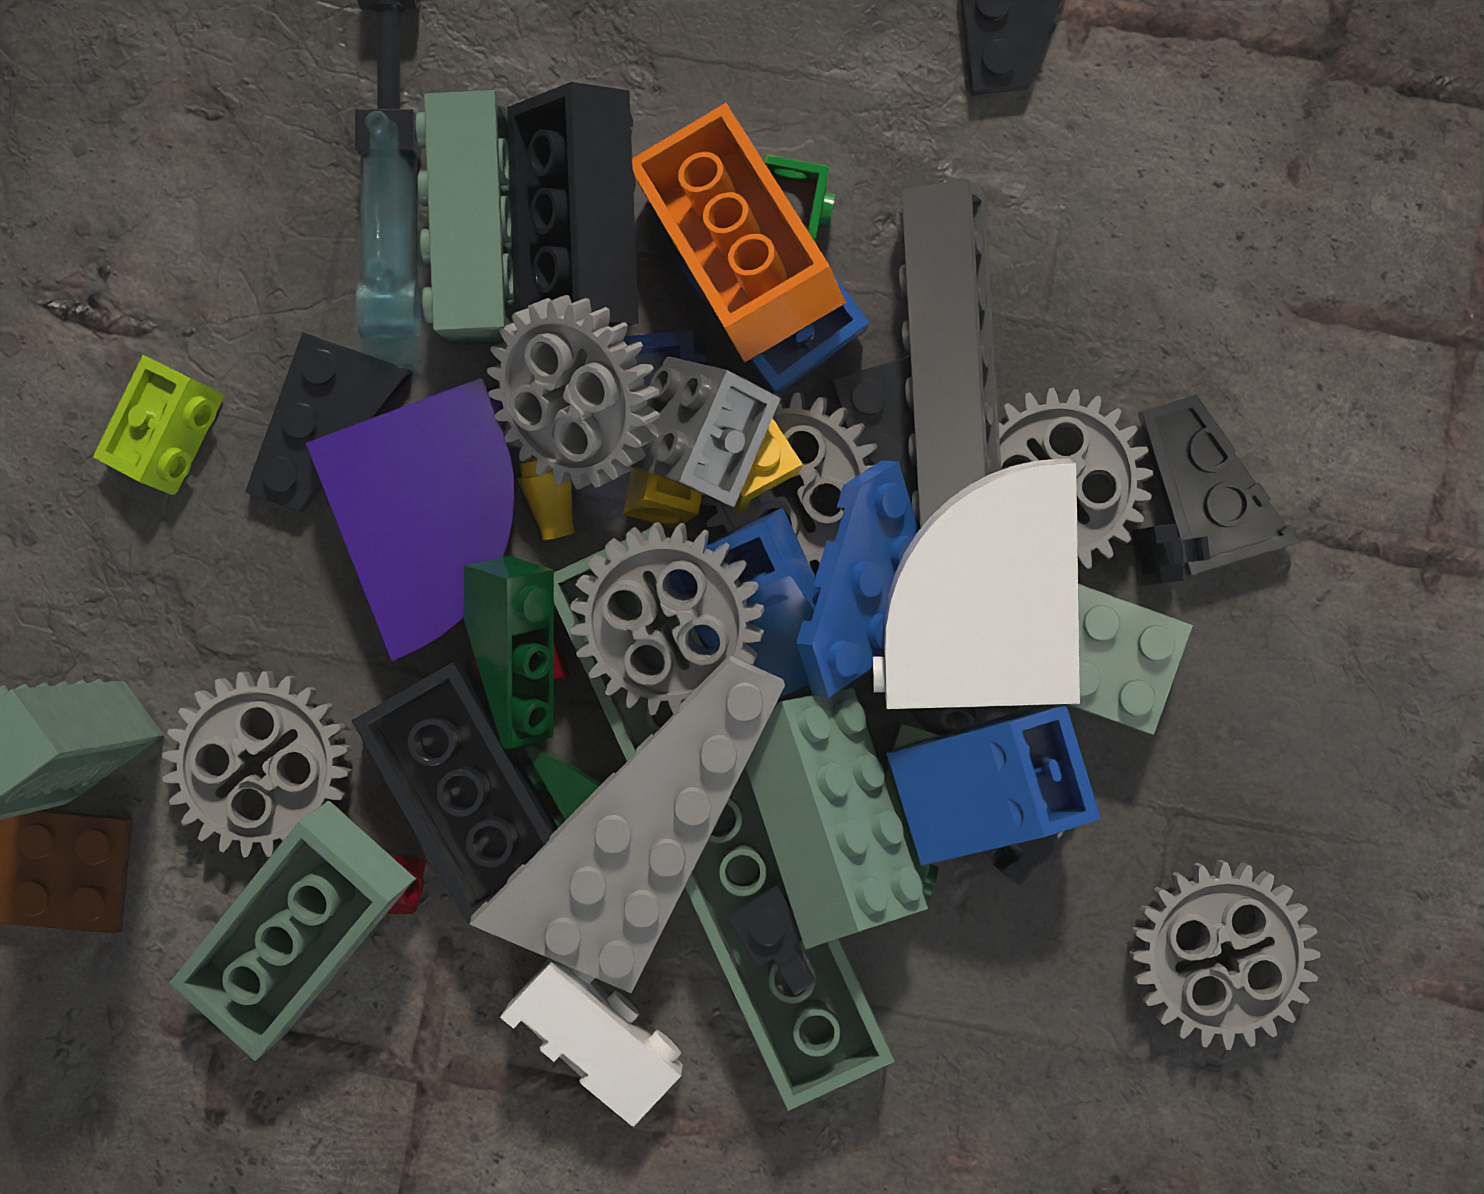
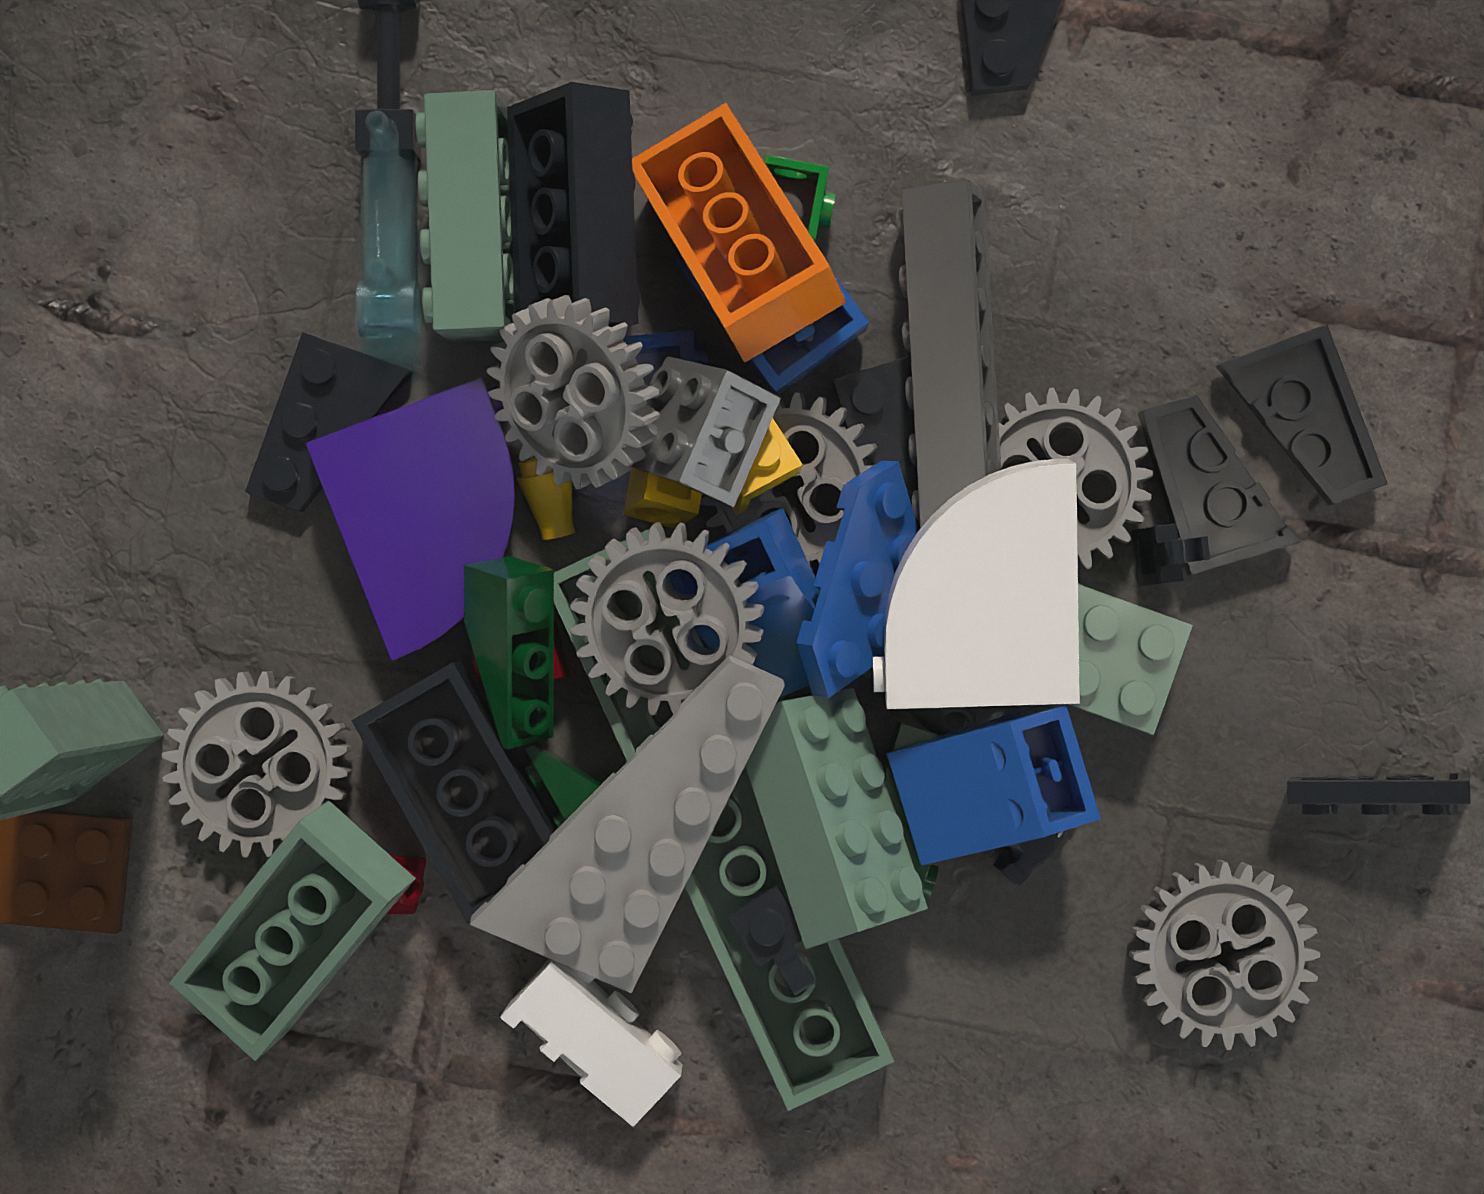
(158, 426): lime bracket -> none
(1310, 411): none -> black wing
(1380, 797): none -> black wing

